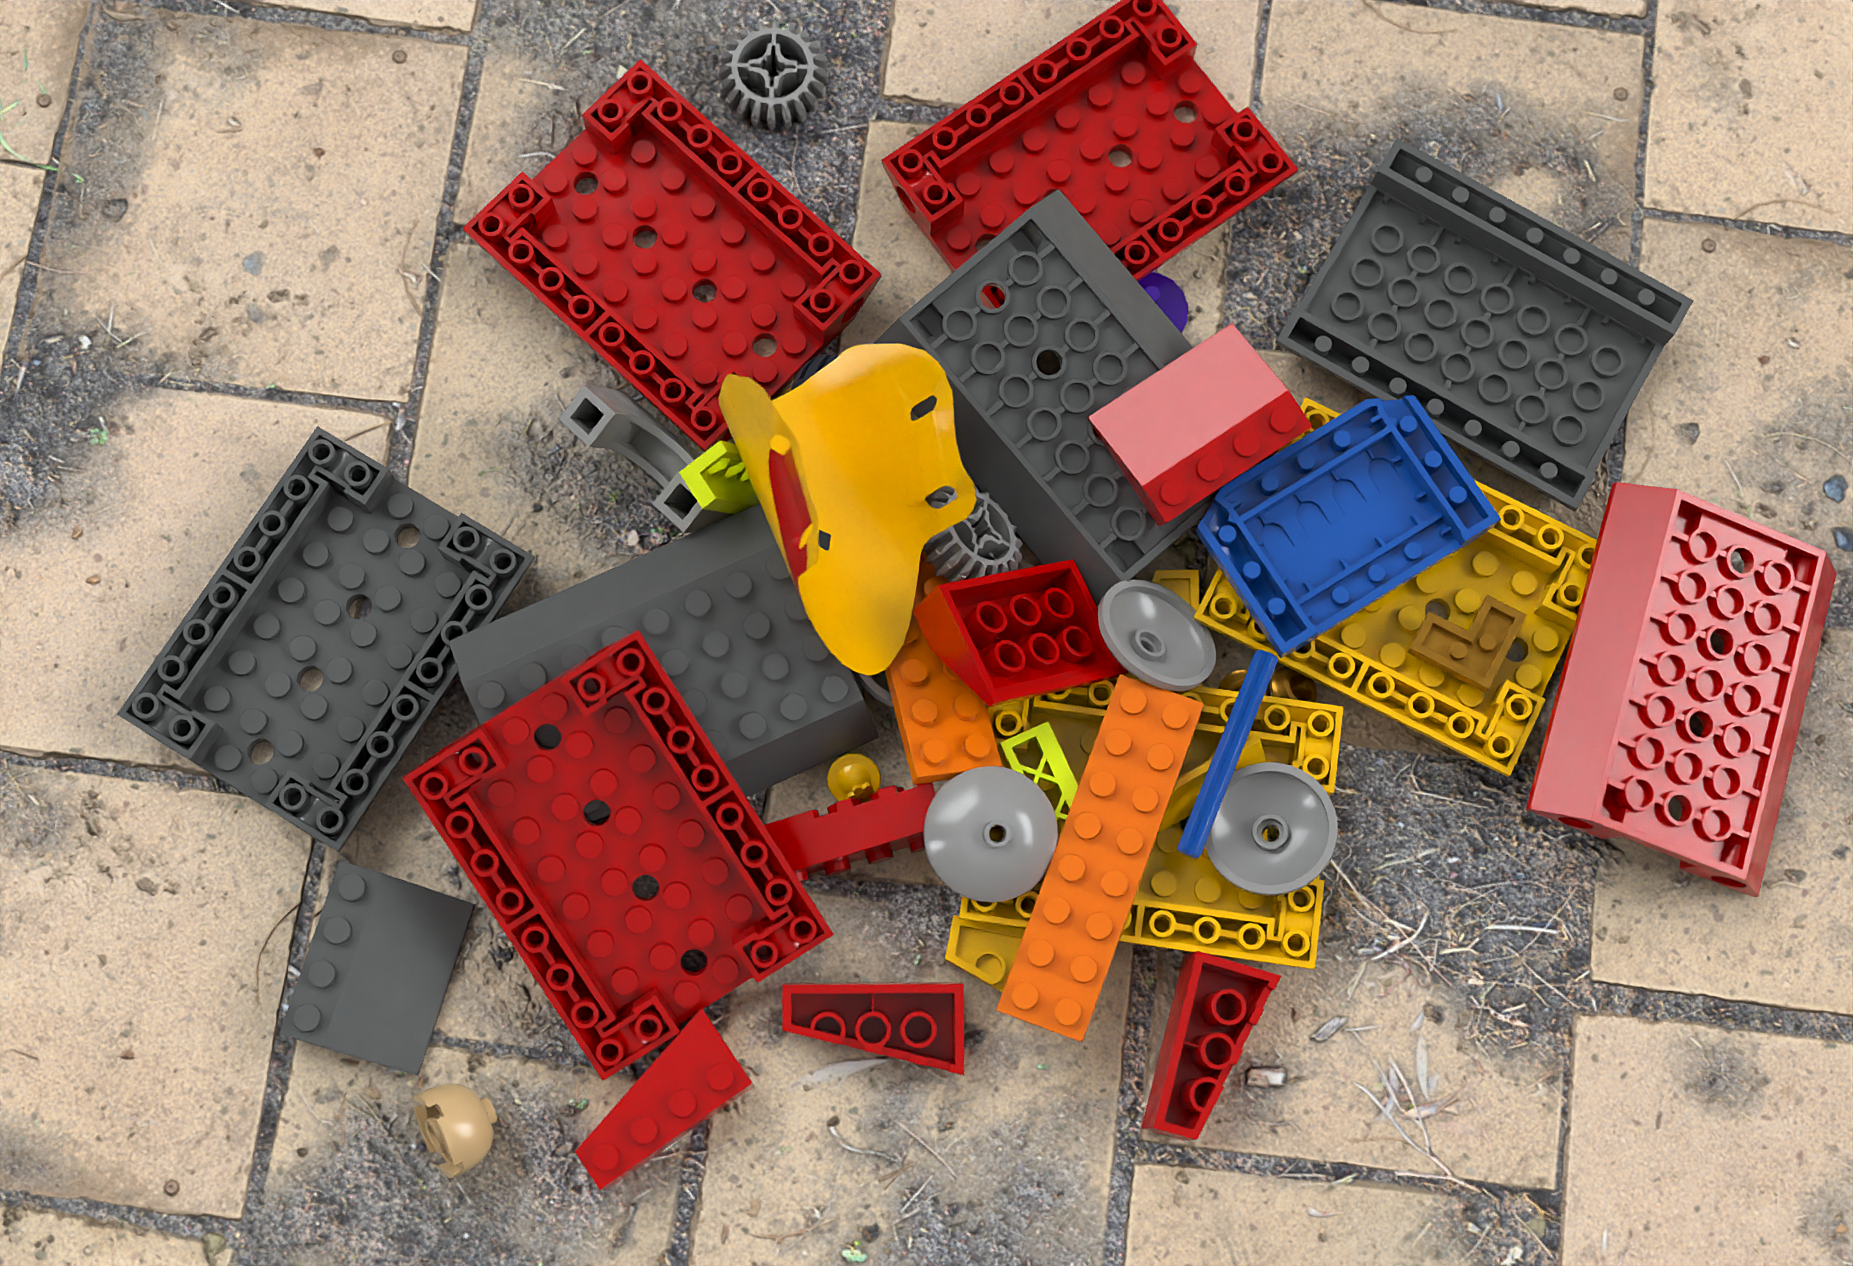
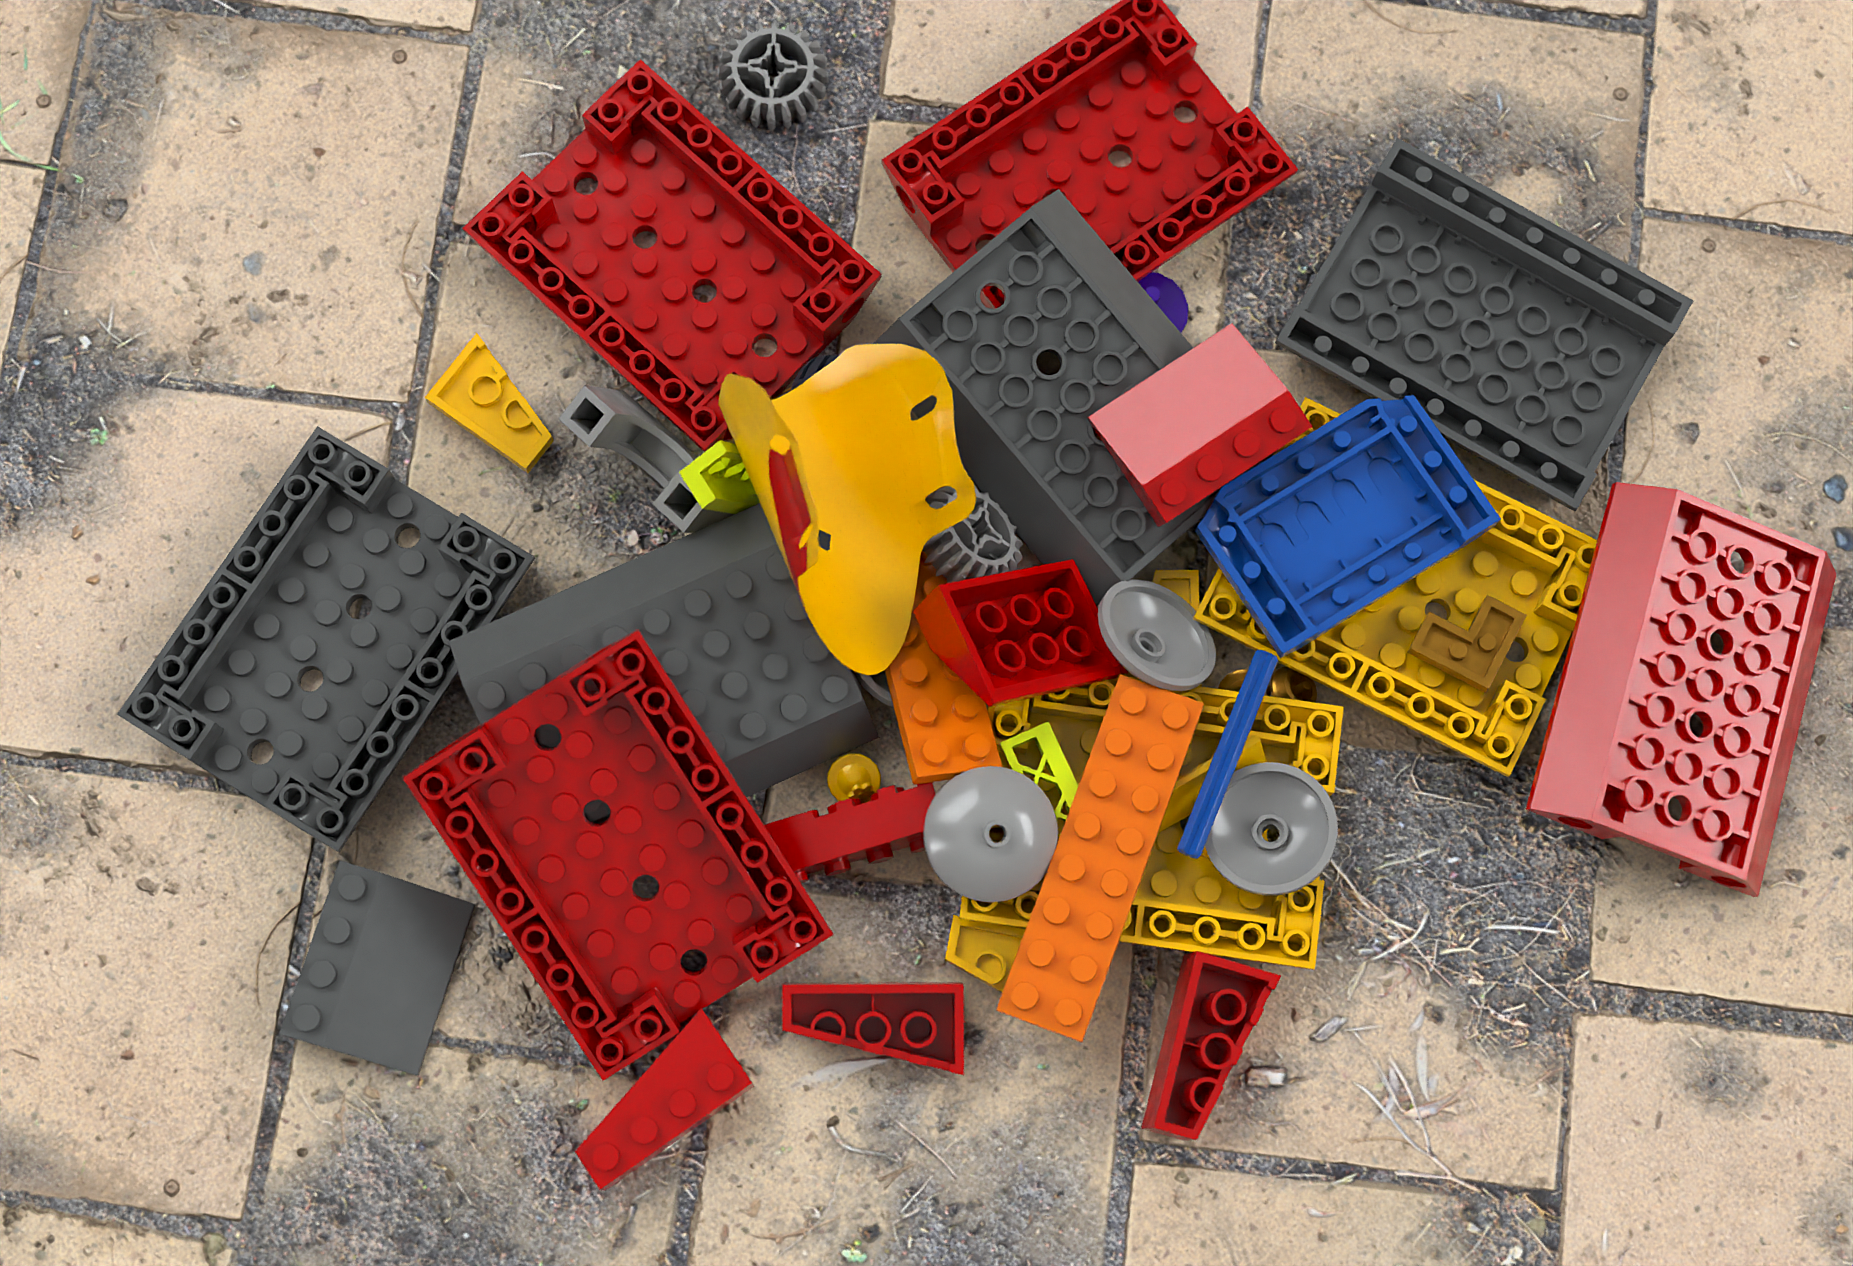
(456, 1126): tan cylinder -> none
(489, 406): none -> yellow wing

